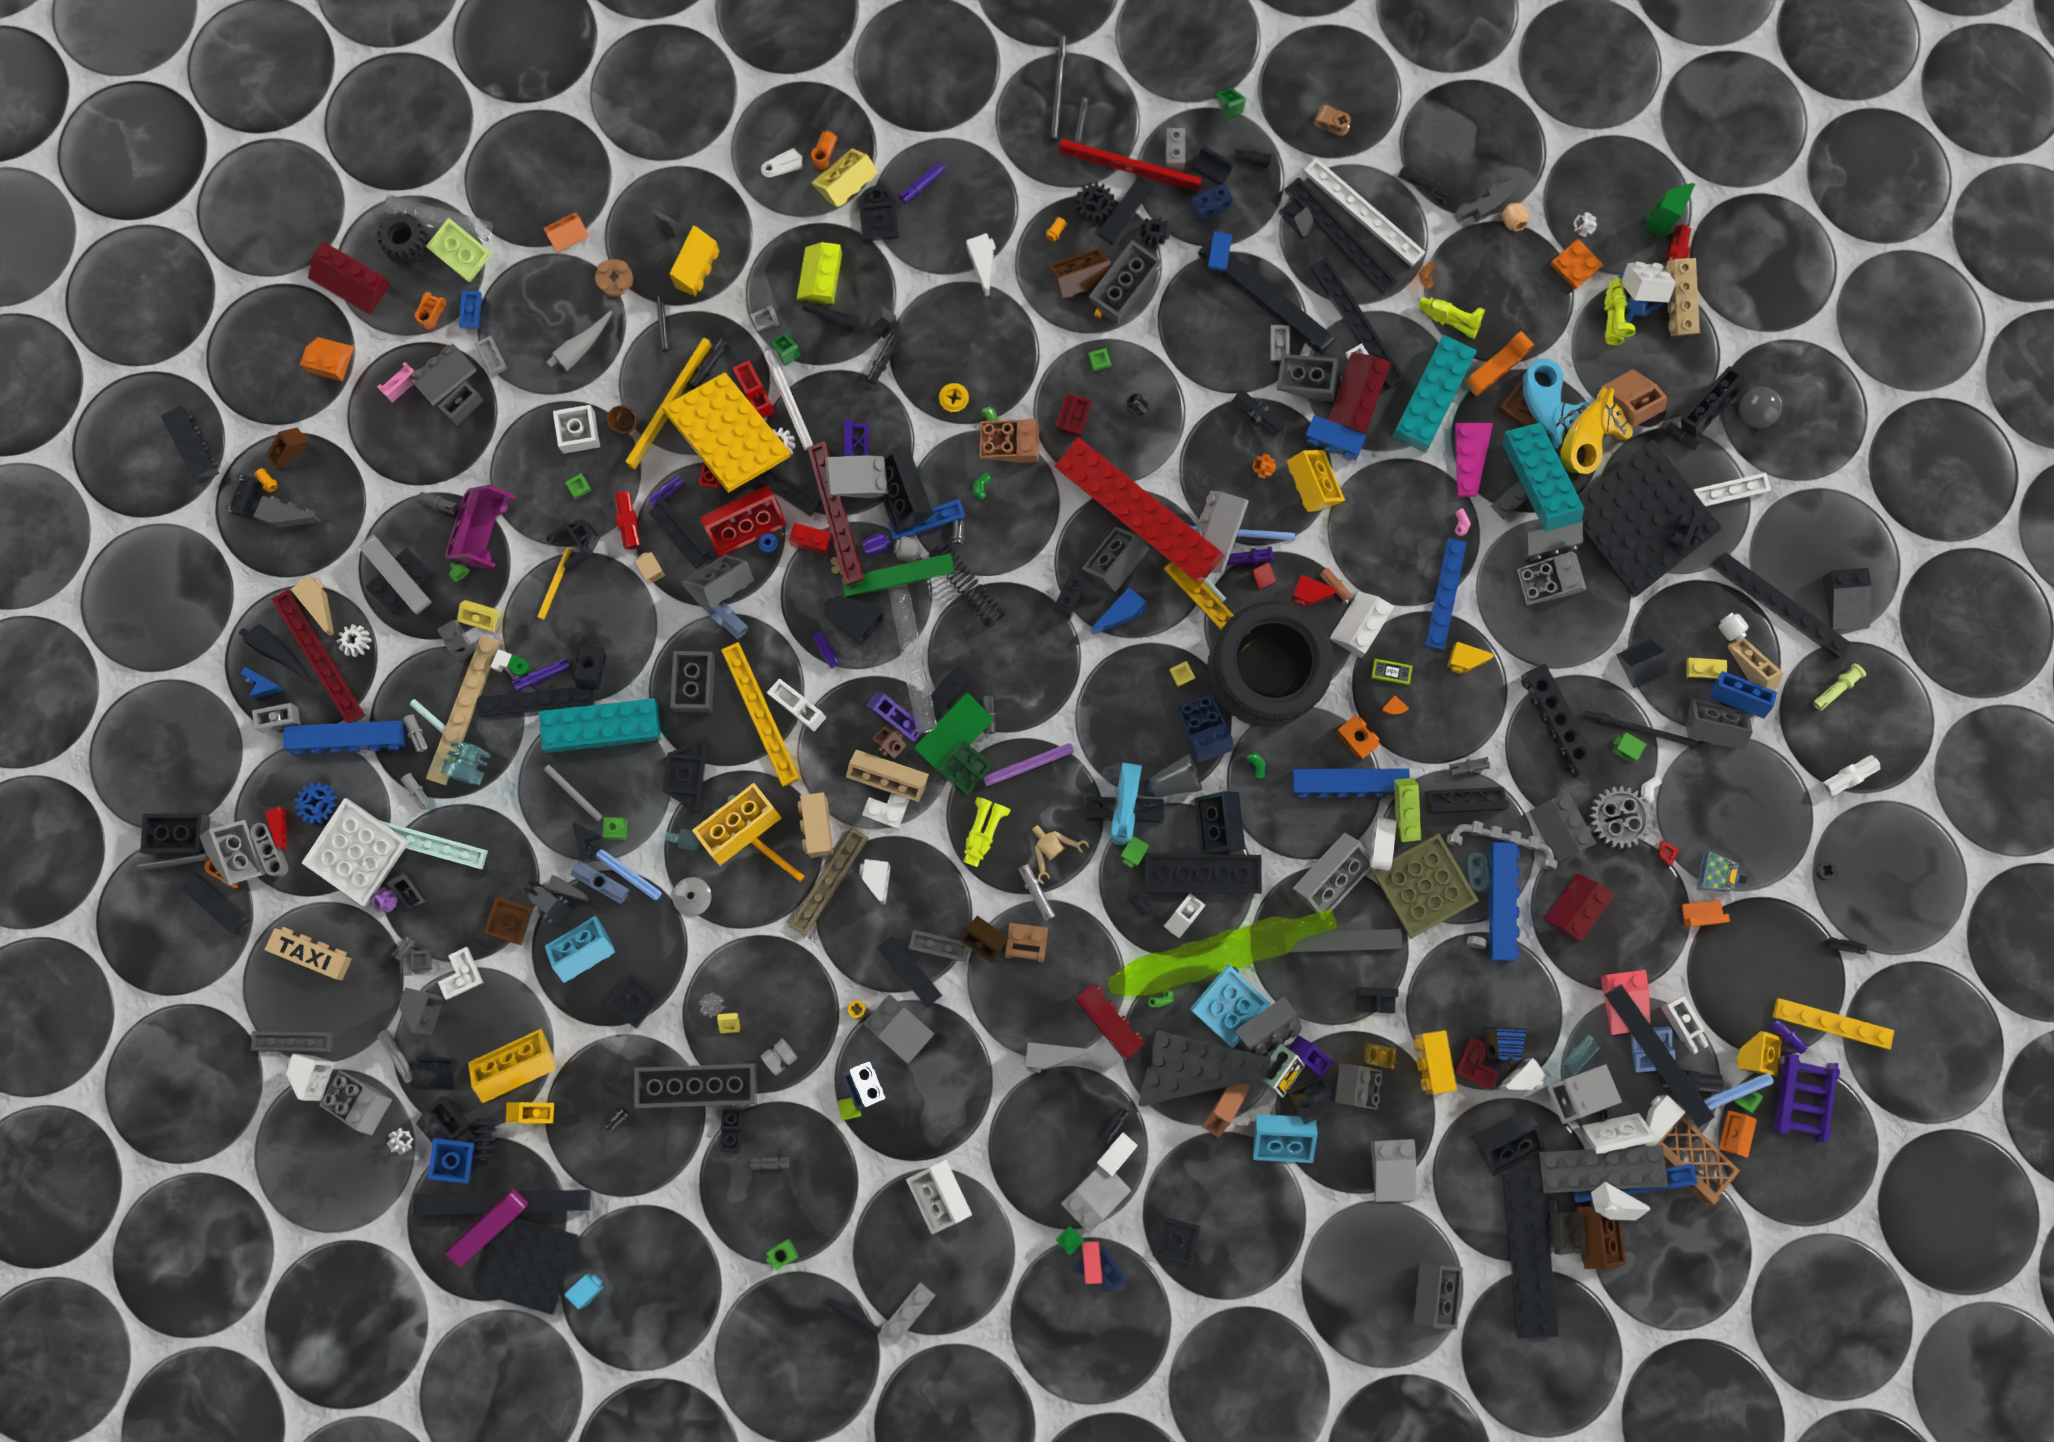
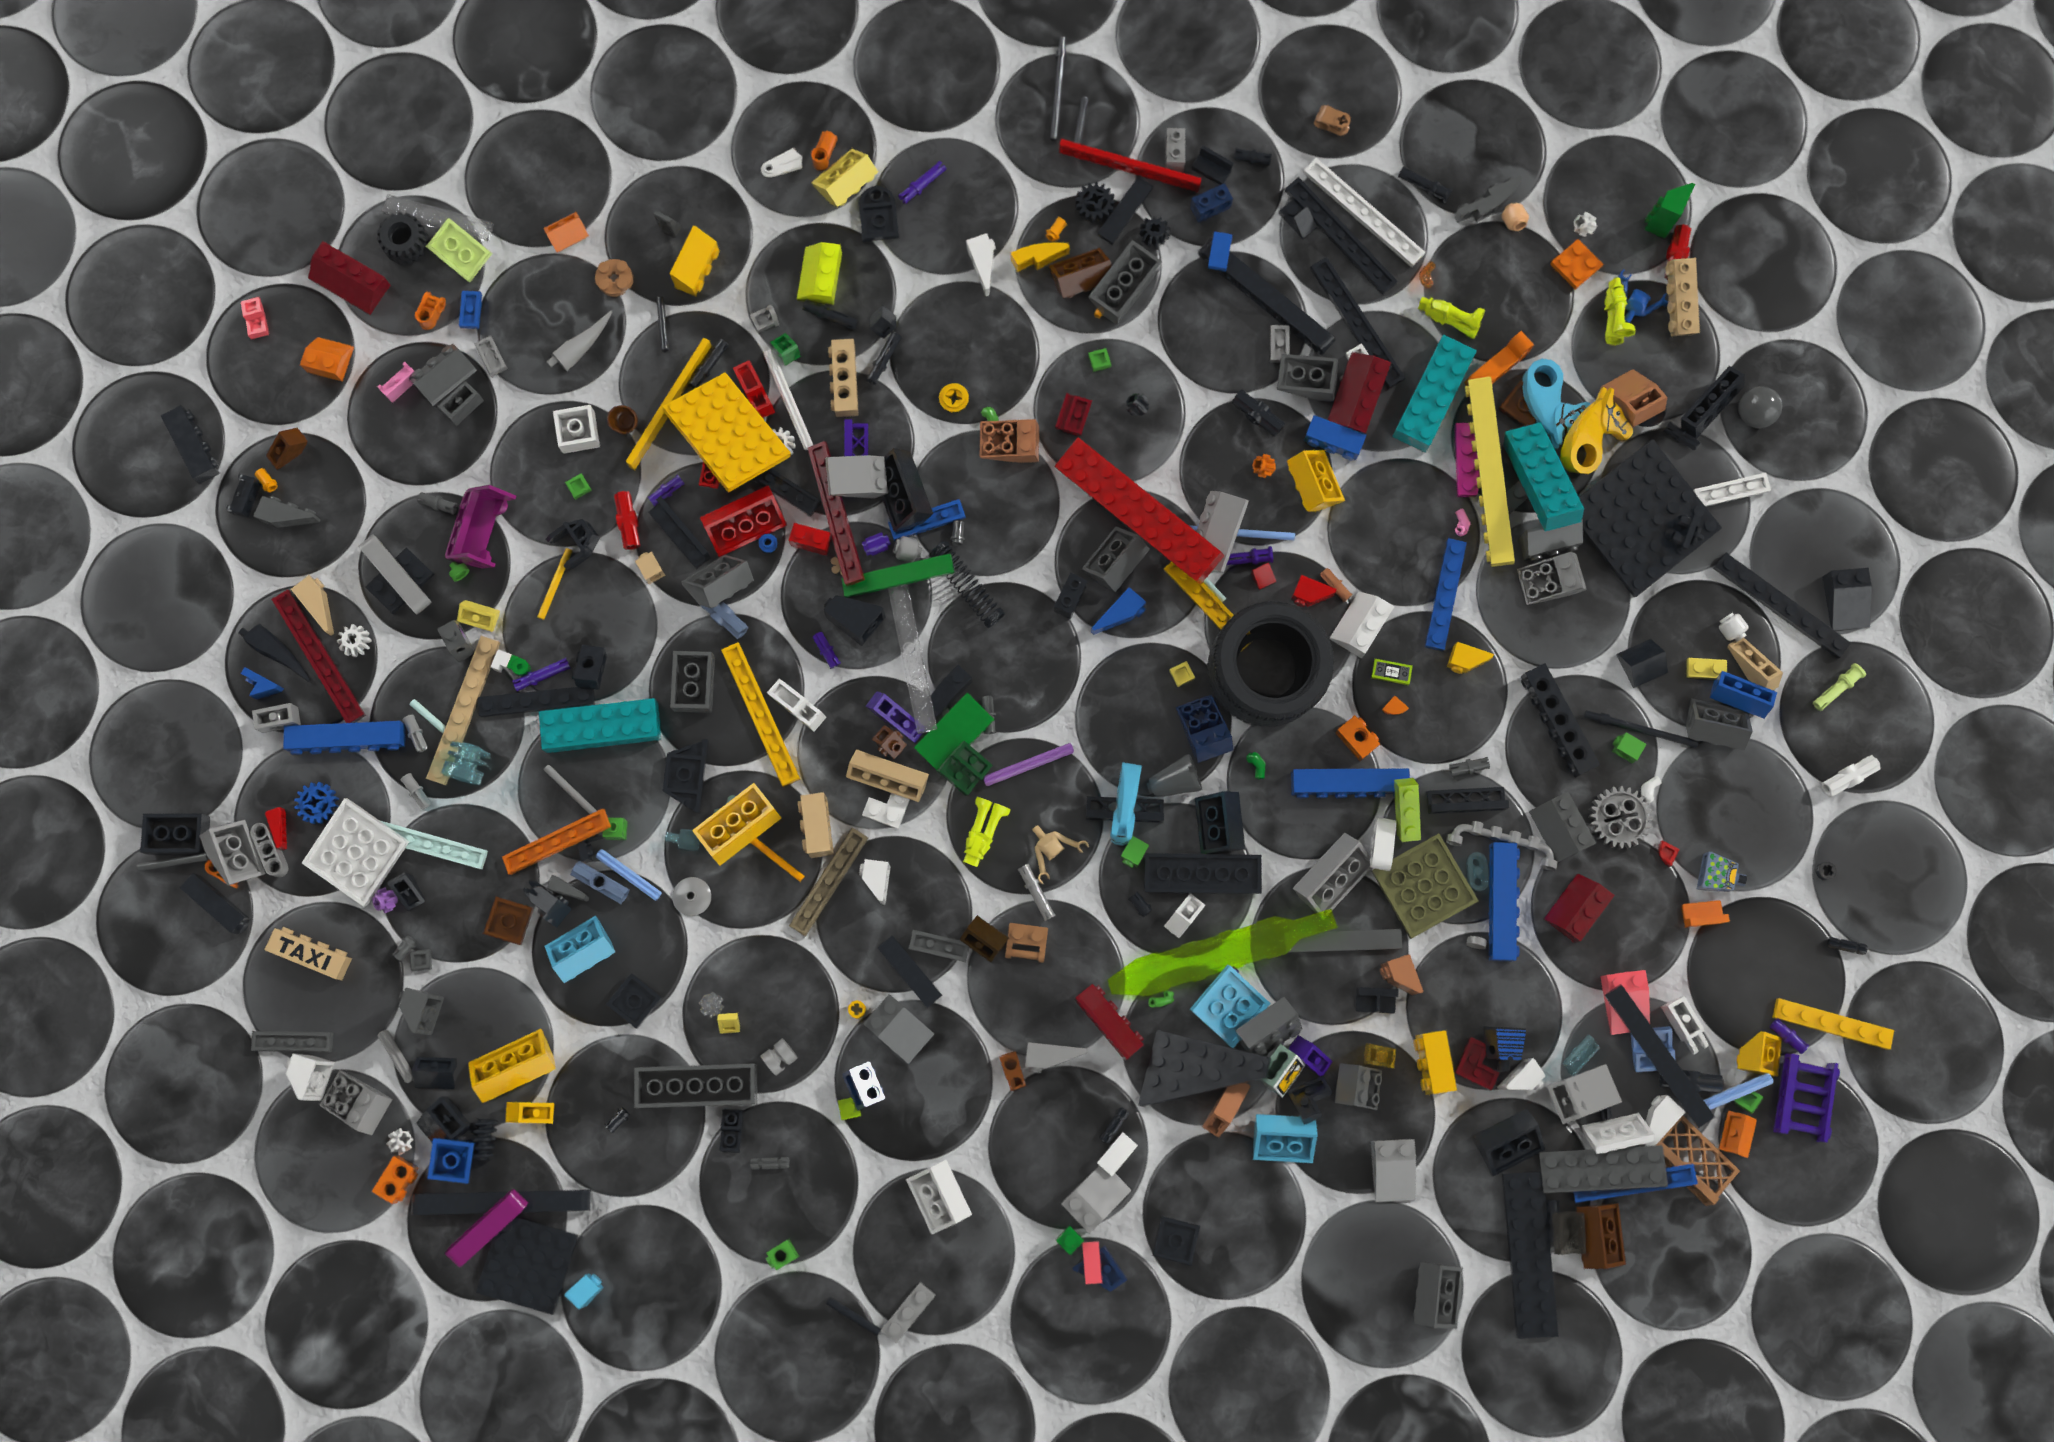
(255, 318): none -> coral slope
(392, 1176): none -> orange brick
(466, 975): white plate -> none
(556, 841): none -> orange tile
(843, 349): none -> tan brick
(978, 486): green arm -> none
(1012, 1070): none -> dark orange leg
(1038, 254): none -> yellow slope
(1231, 102): green slope -> none
(1402, 974): none -> nougat slope
(1490, 471): none -> light yellow brick
(1617, 1204): white slope -> none
(1648, 282): white brick -> none

